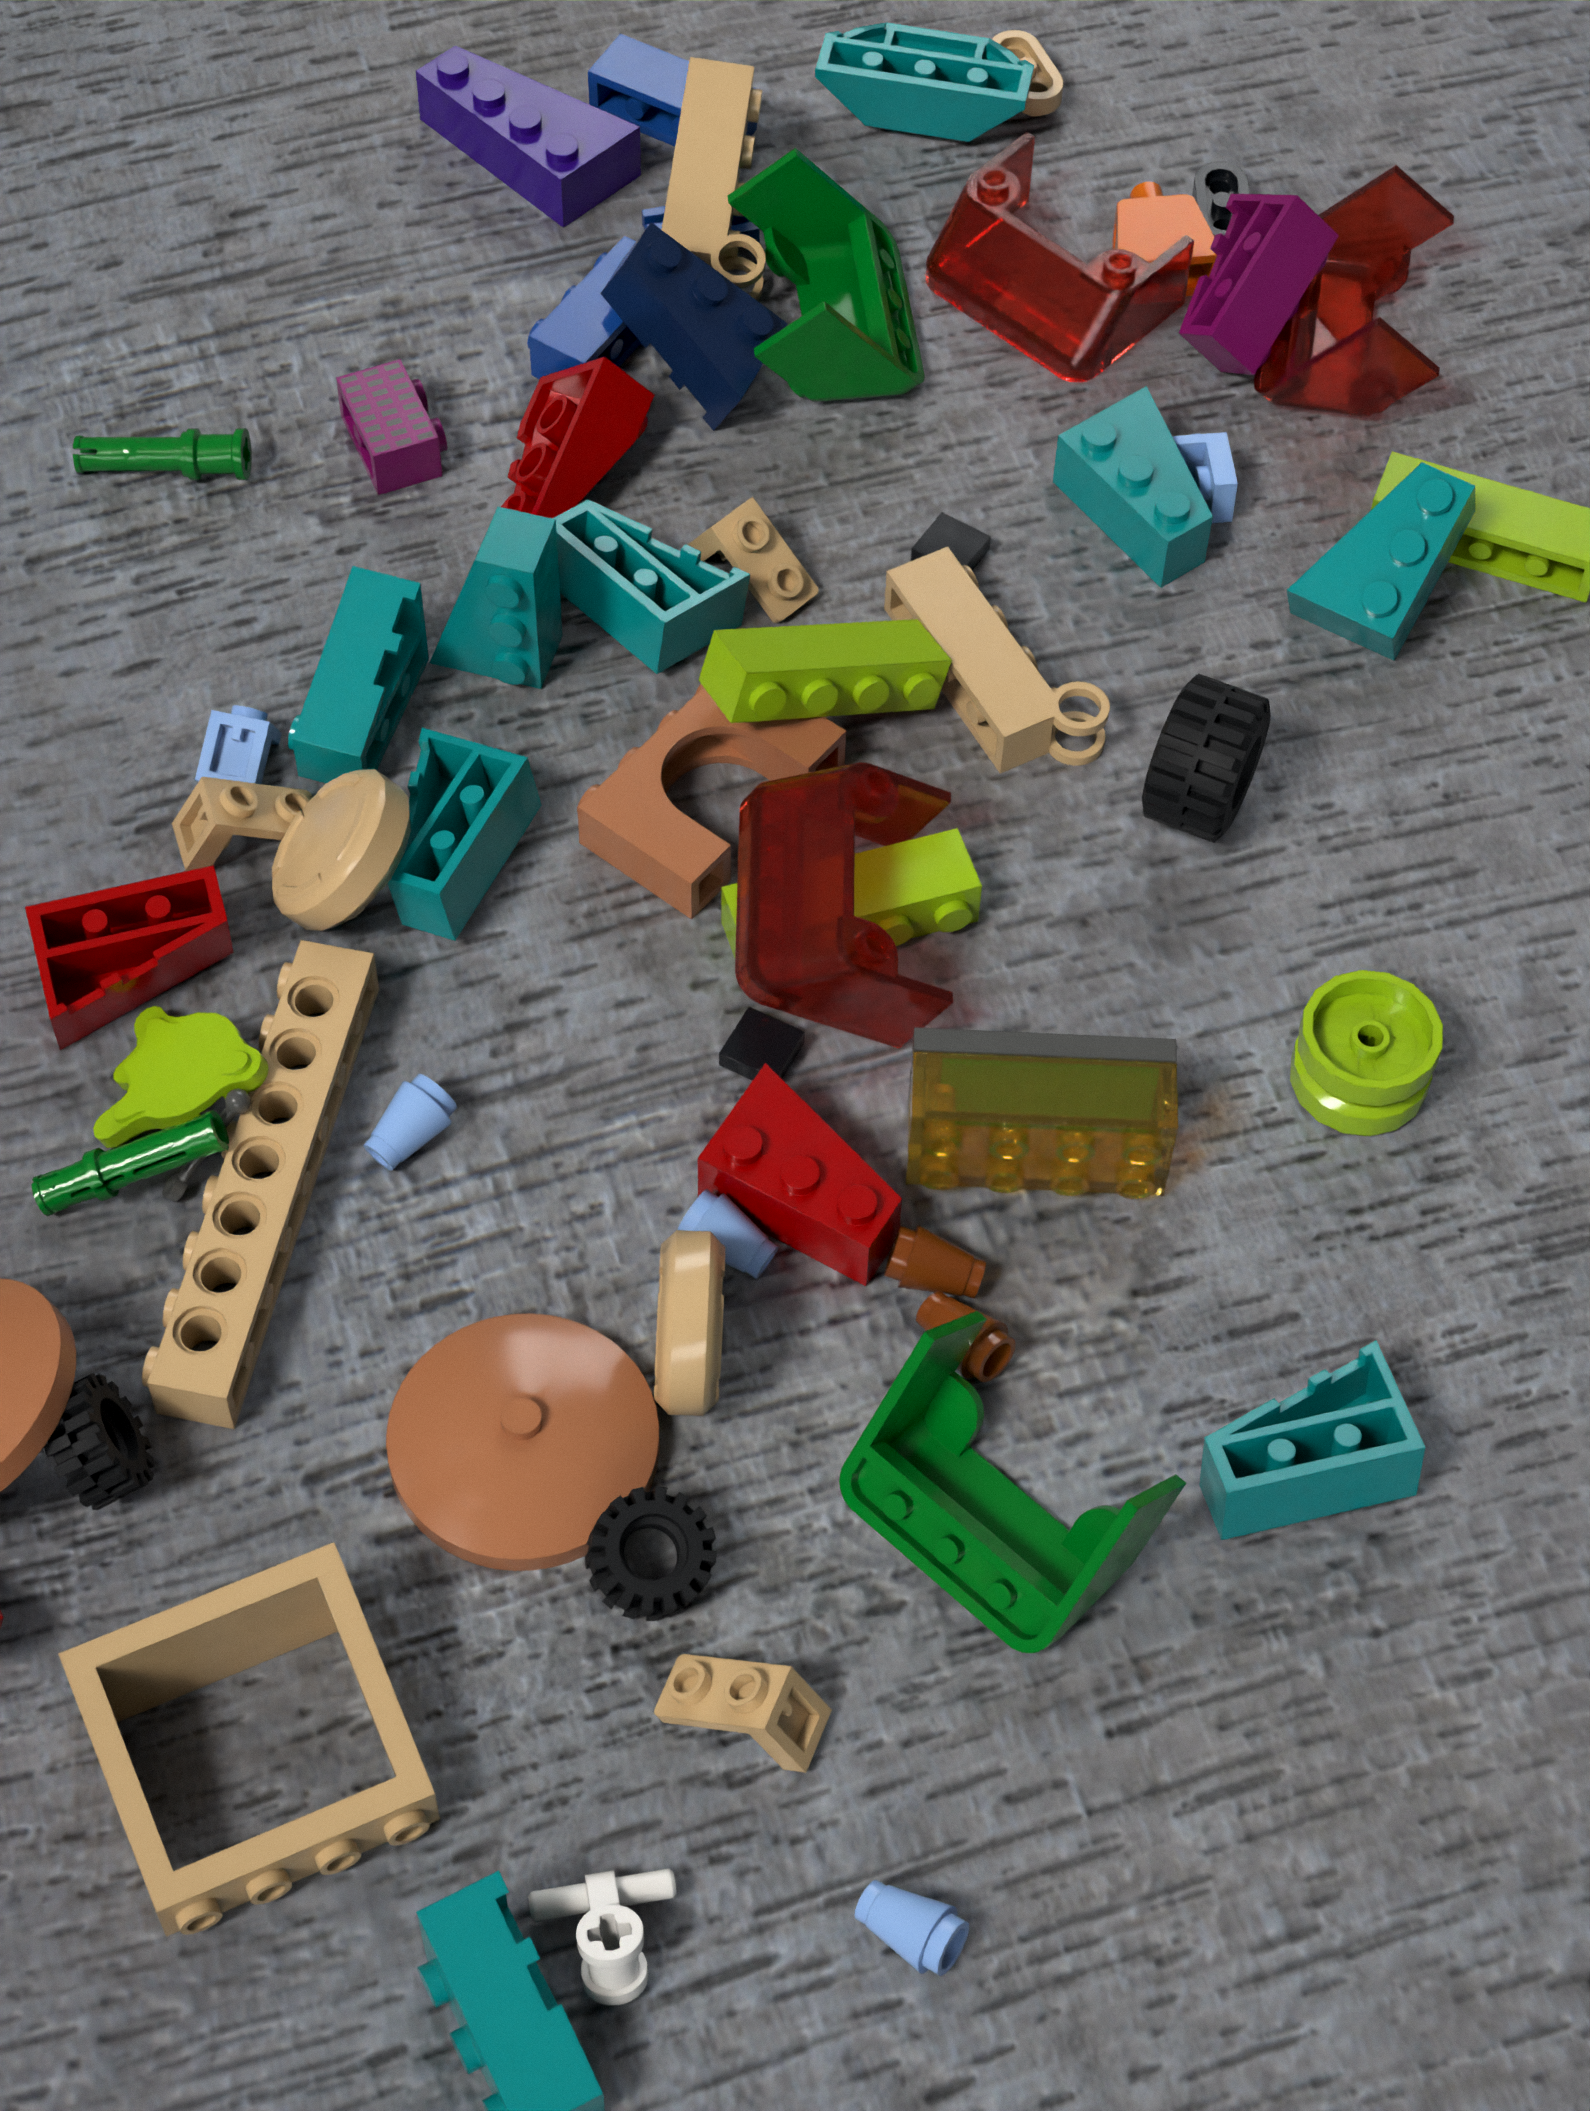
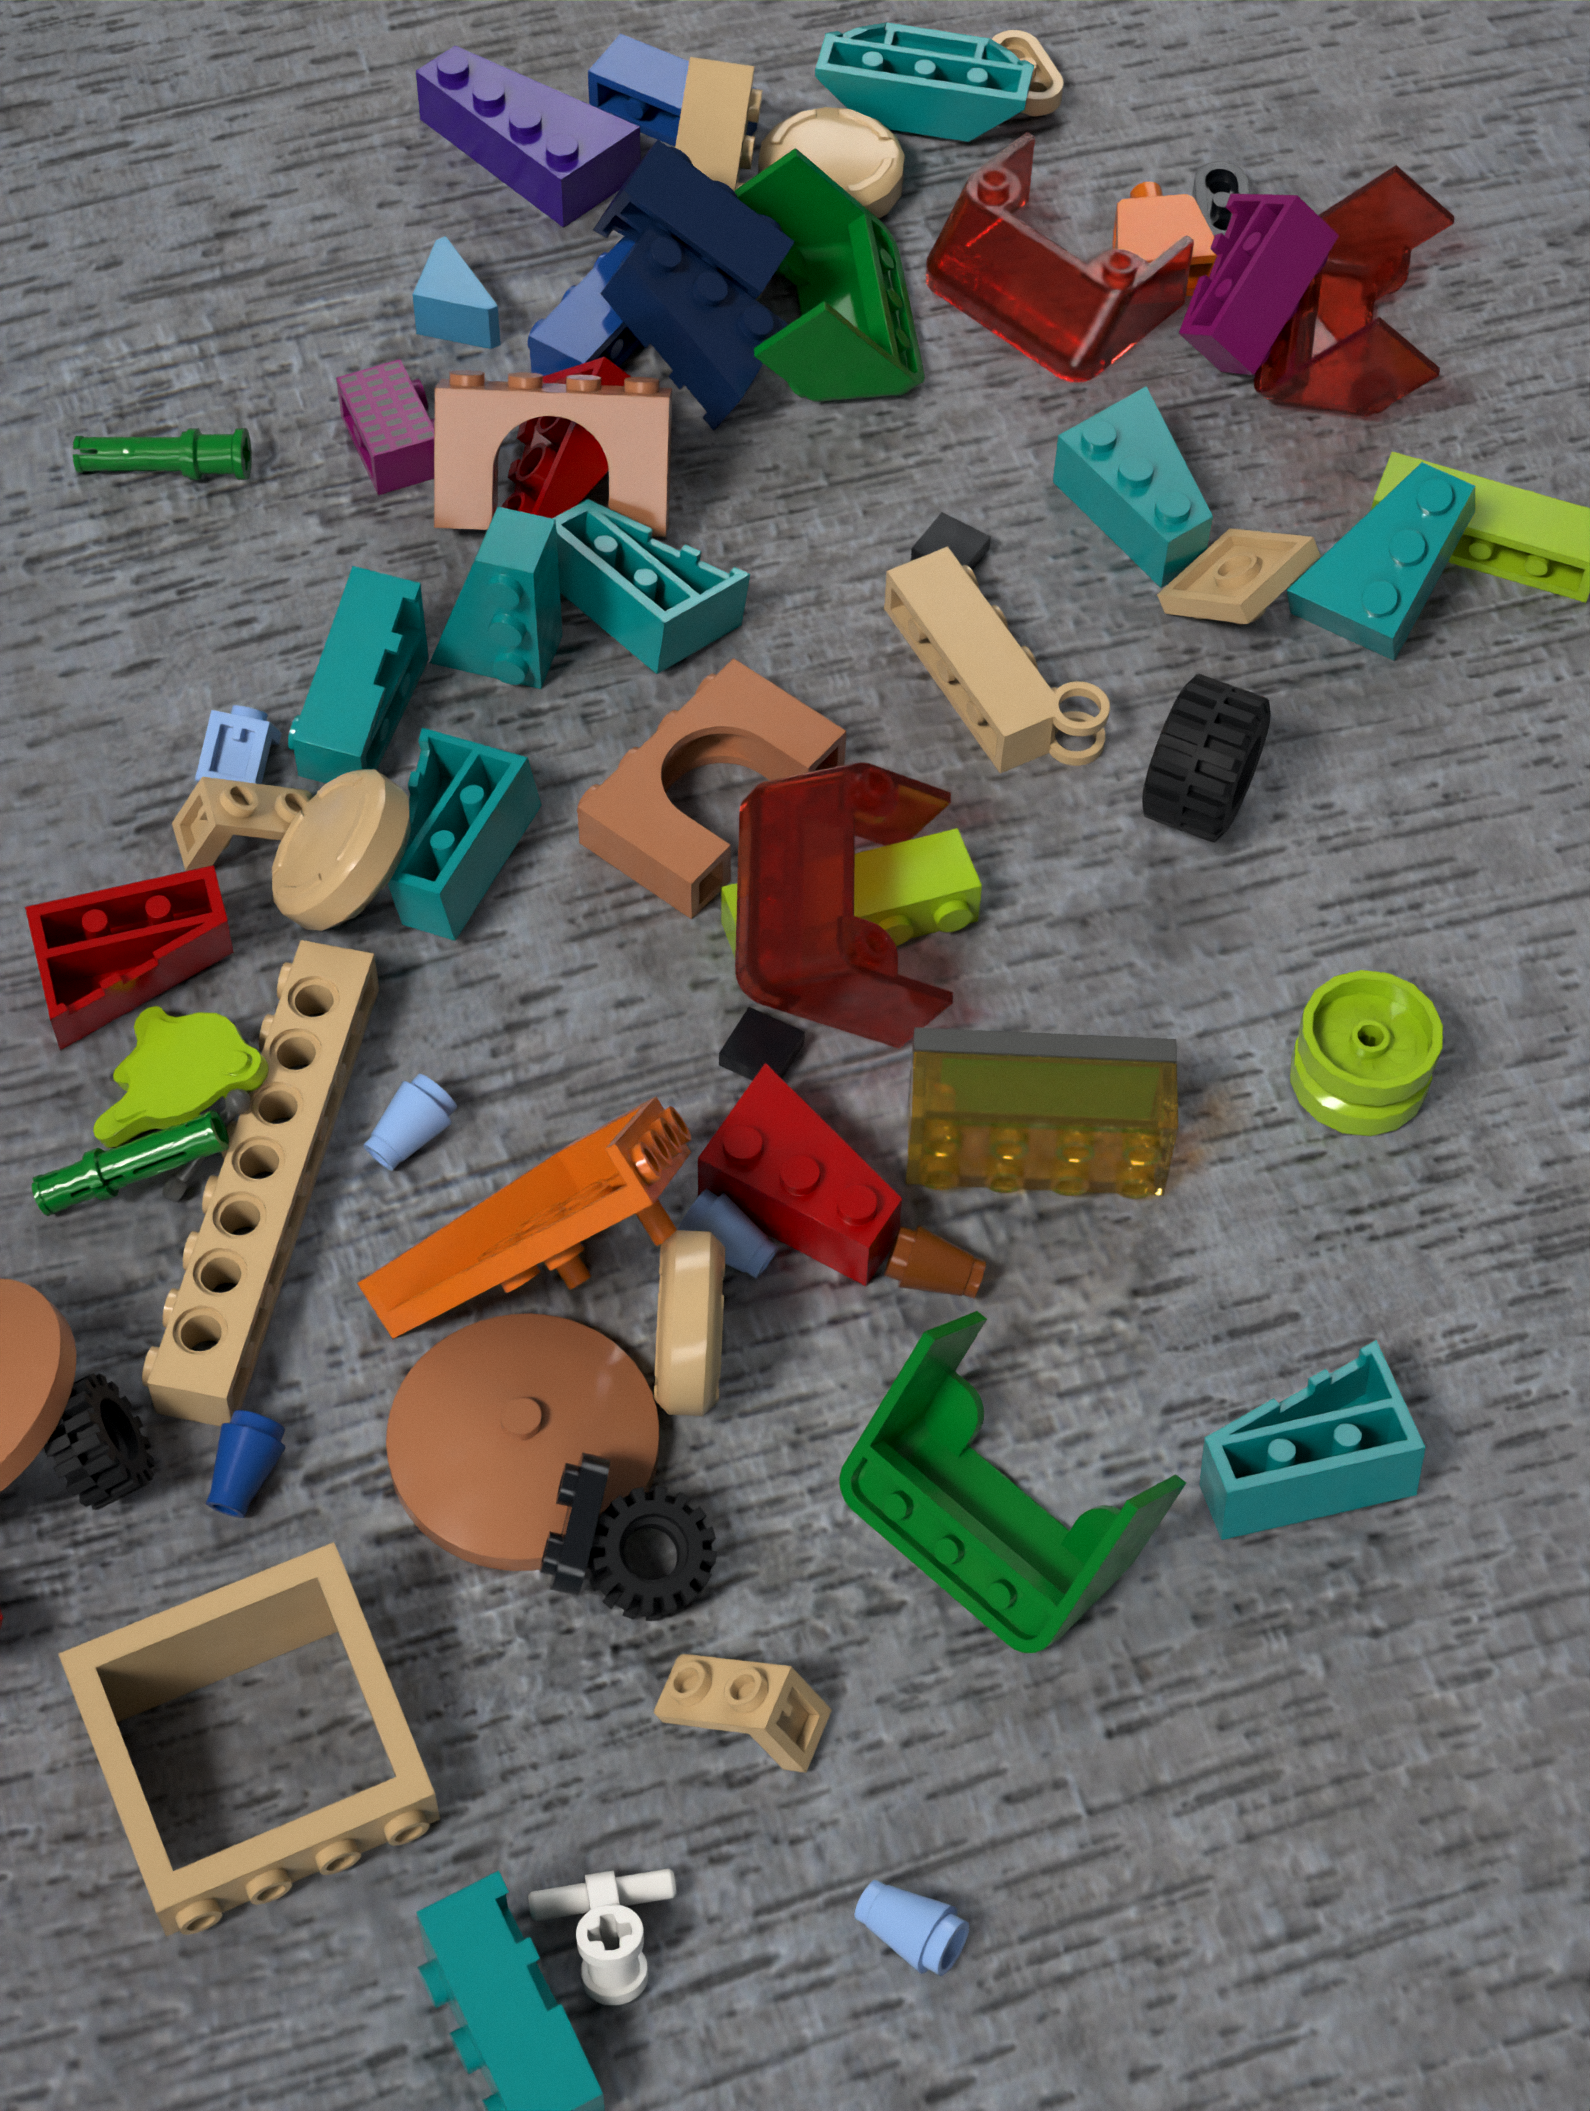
(243, 1461): none -> blue cone
(453, 301): none -> dark azure slope
(478, 414): none -> nougat arch
(539, 1219): none -> orange piece
(569, 1552): none -> black plate
(699, 216): none -> dark blue wedge
(757, 548): tan bracket -> none
(823, 670): lime brick -> none
(848, 148): none -> tan piece
(991, 1347): dark orange cone -> none
(1213, 471): light blue bracket -> none
(1239, 576): none -> tan plate

